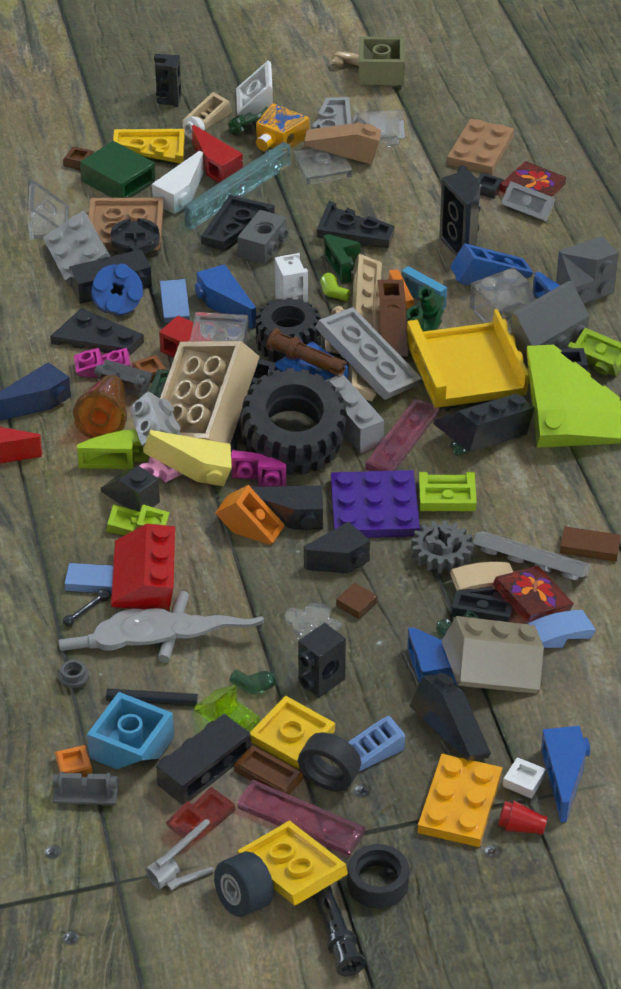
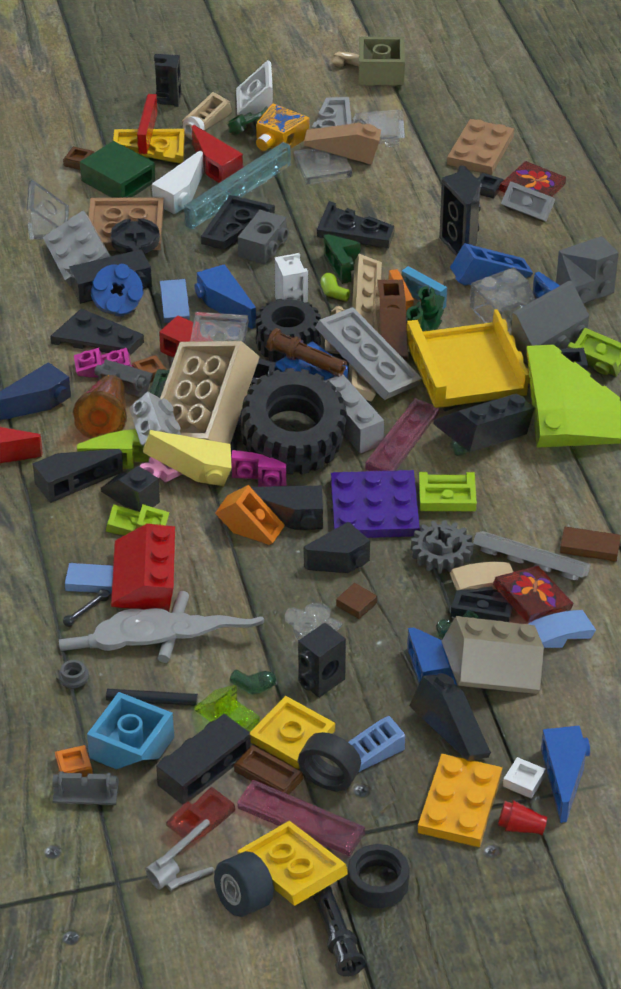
(73, 471): none -> black slope
(147, 124): none -> red tile

